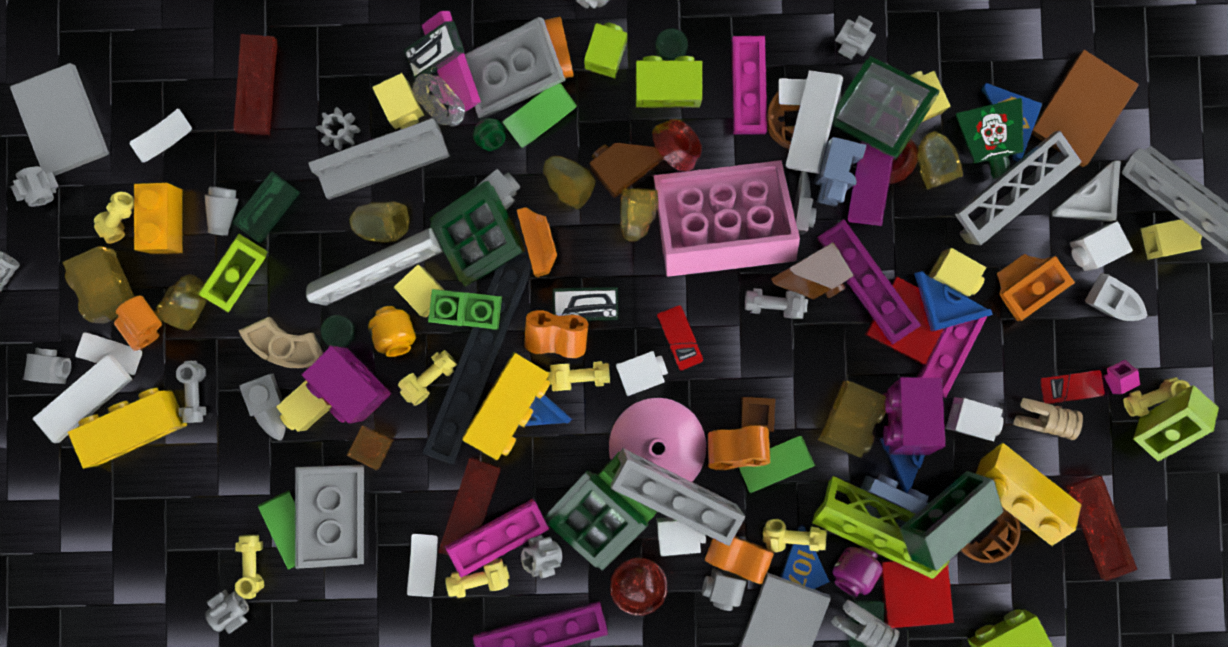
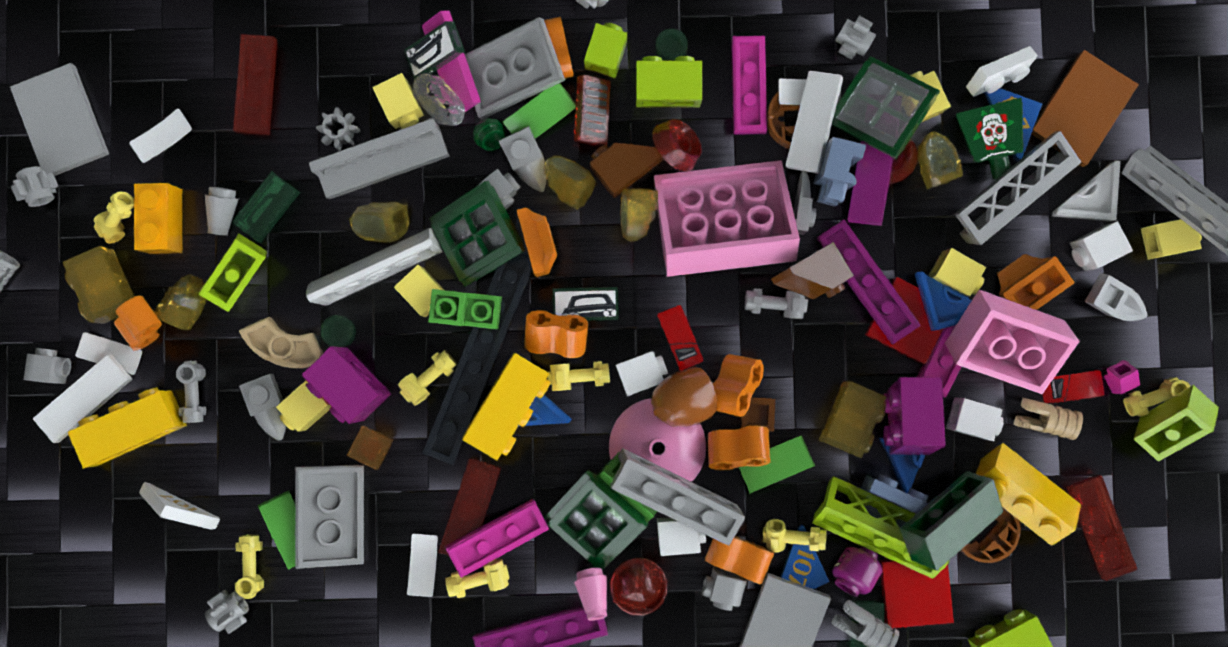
(176, 509): none -> white tile
(392, 331): light orange head -> none
(525, 157): none -> light grey plate
(541, 556): light grey gear -> none
(592, 110): none -> clear red tile
(593, 592): none -> bright pink cone
(685, 398): none -> dark orange piece
(736, 384): none -> orange axle
(995, 74): none -> white plate
(1011, 342): none -> bright pink brick

